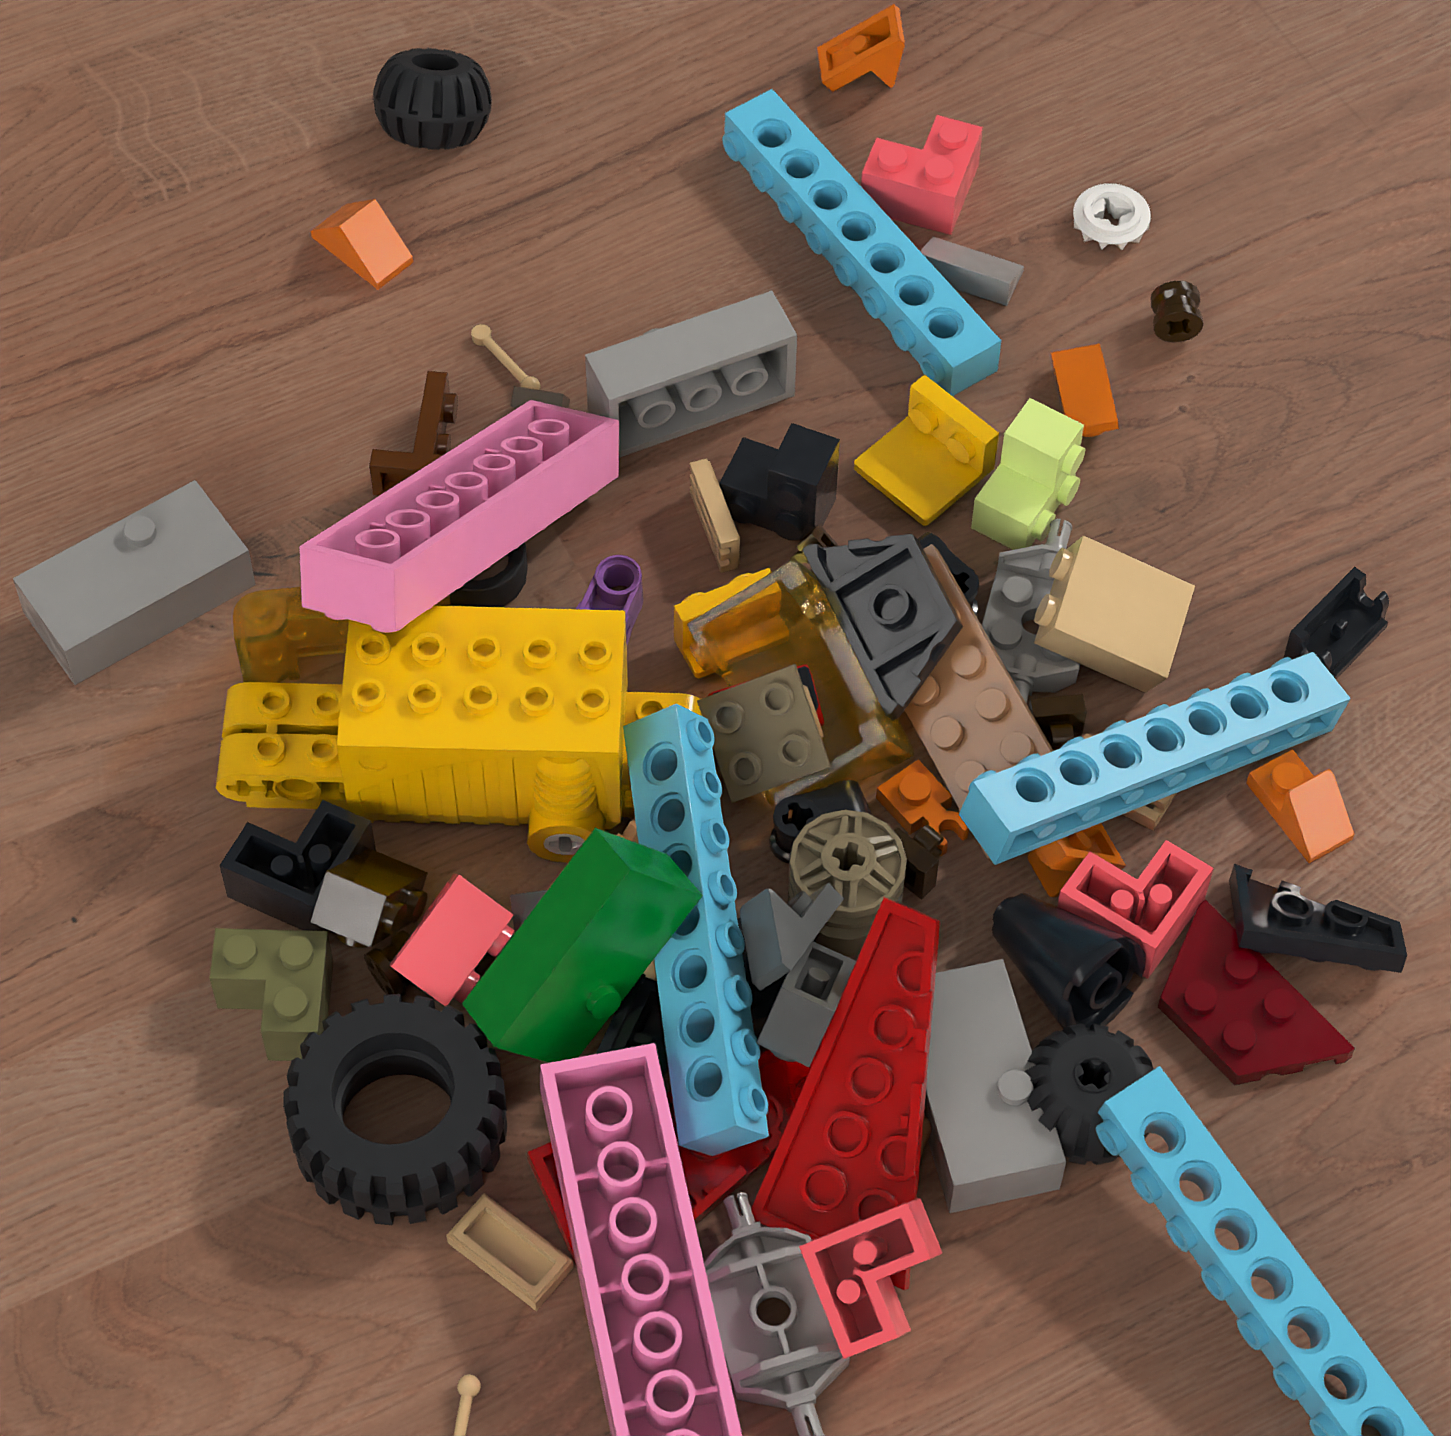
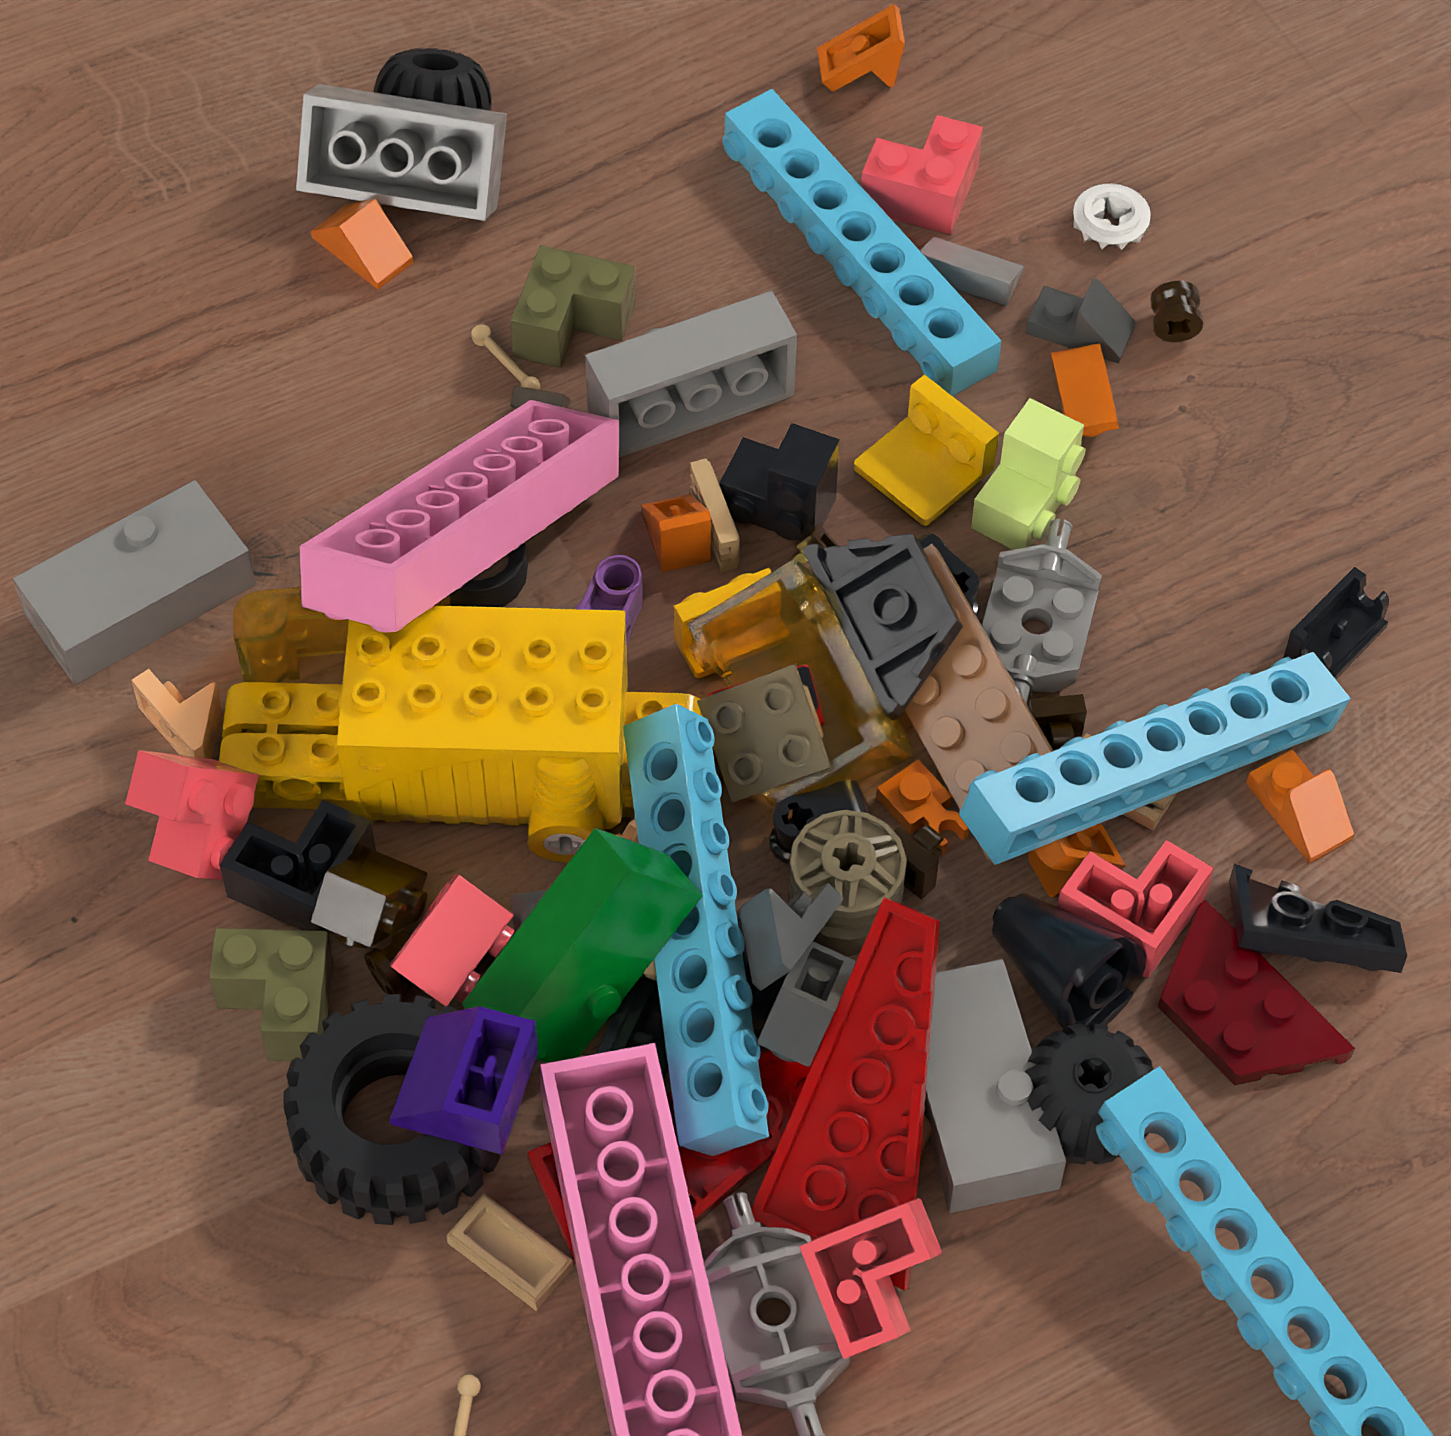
(185, 724): none -> light nougat slope
(198, 808): none -> coral brick
(401, 151): none -> light grey brick
(431, 442): reddish brown bracket -> none
(468, 1077): none -> dark purple slope
(567, 295): none -> olive brick
(679, 531): none -> orange slope
(1082, 321): none -> dark grey slope
(1113, 613): tan brick -> none

